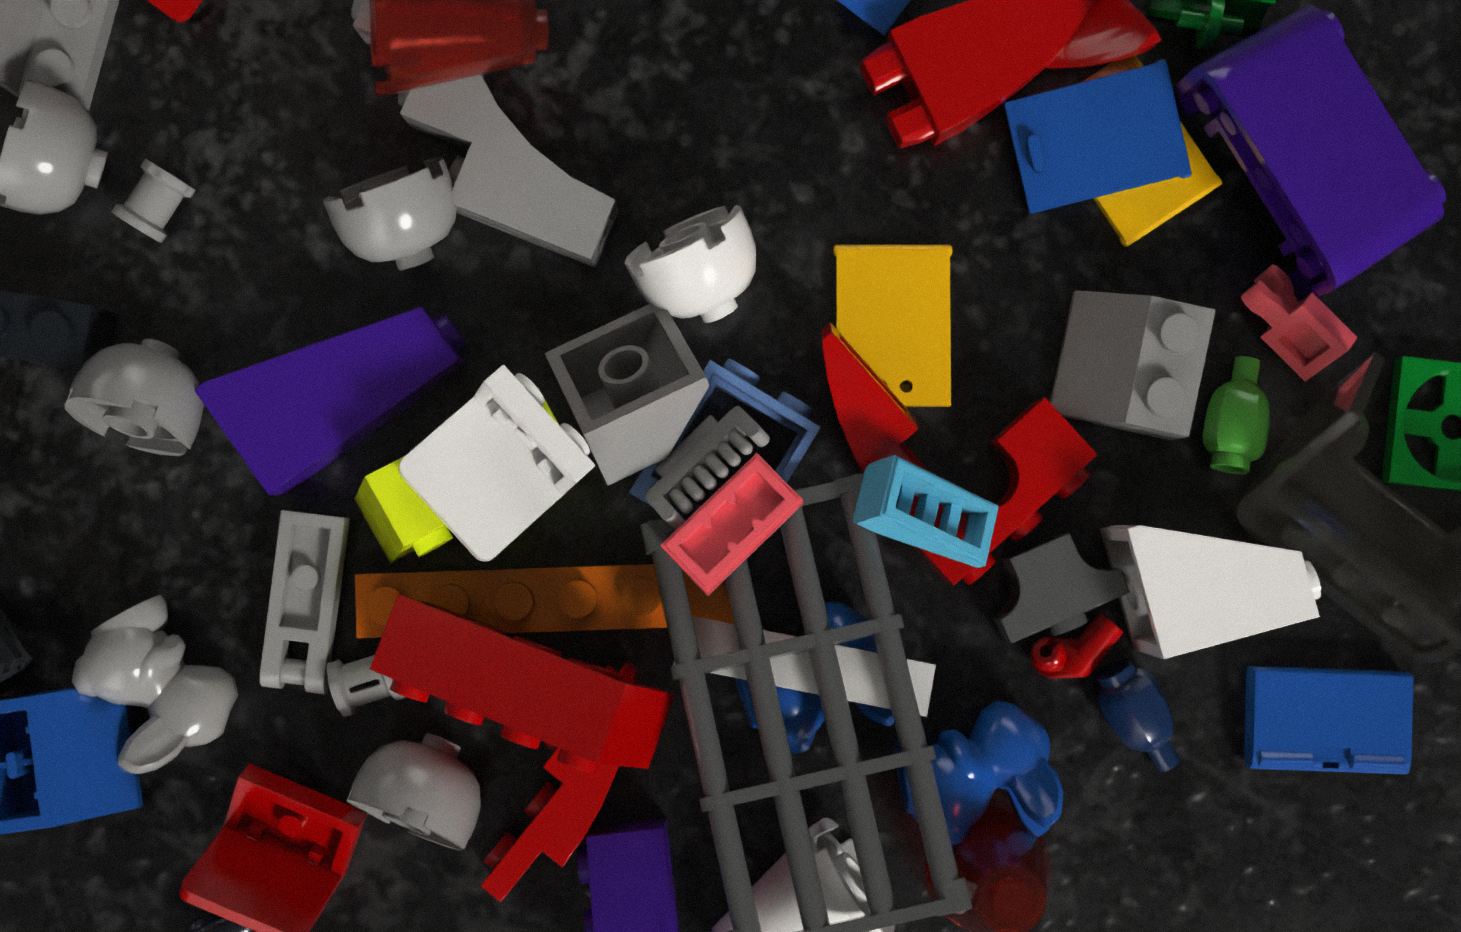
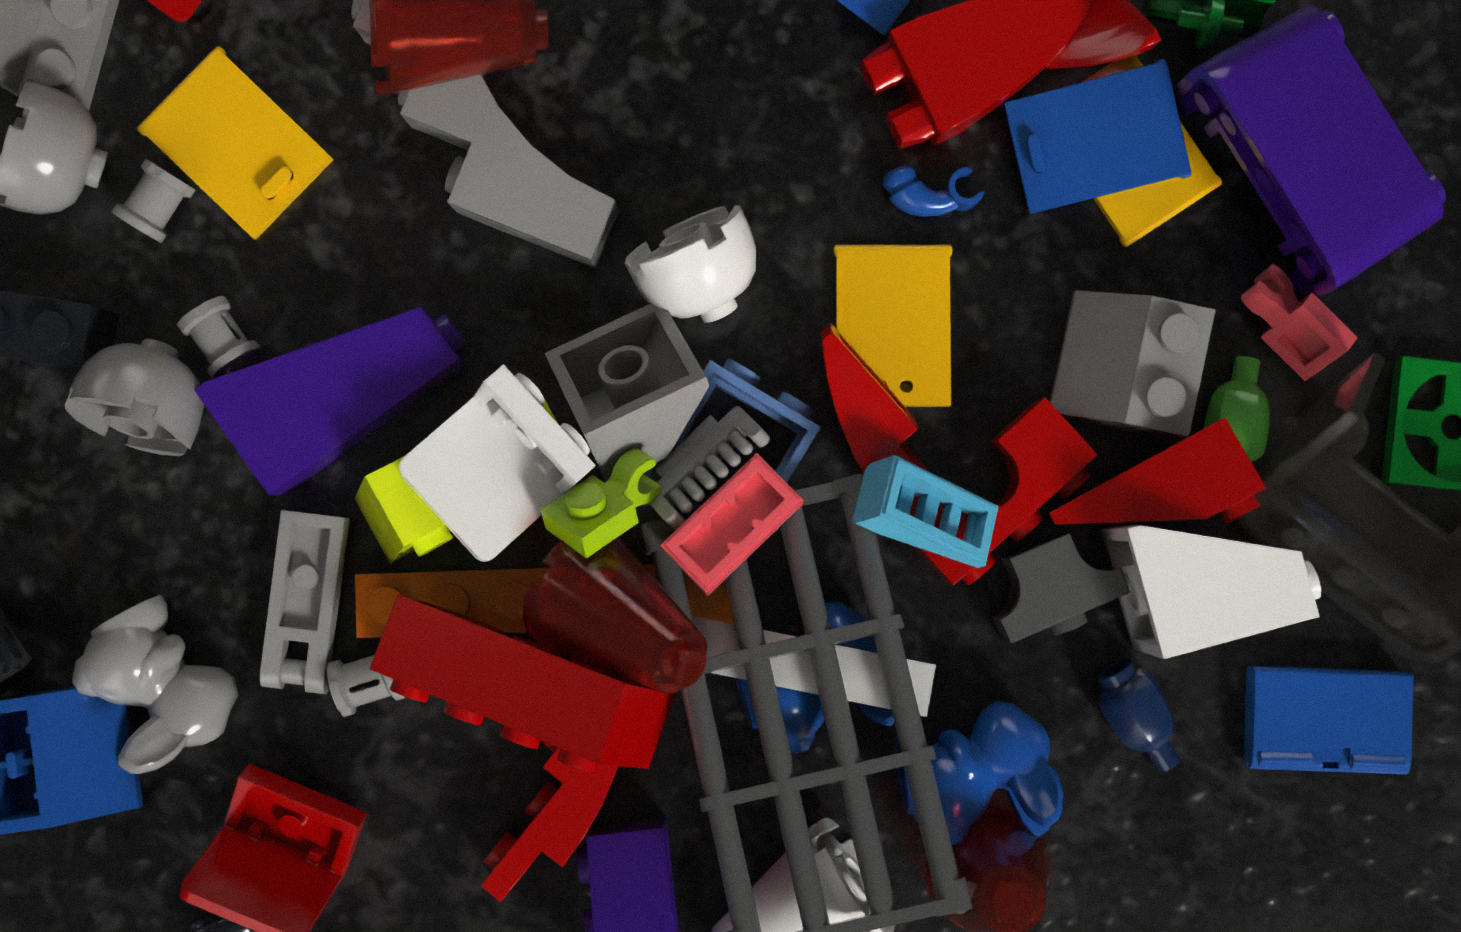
(219, 337): none -> light grey bush
(235, 143): none -> yellow container
(396, 214): light grey cylinder -> none
(420, 790): light grey cylinder -> none
(599, 511): none -> lime plate
(614, 618): none -> clear red cone
(919, 200): none -> blue arm
(1075, 656): red arm -> none
(1185, 482): none -> red slope

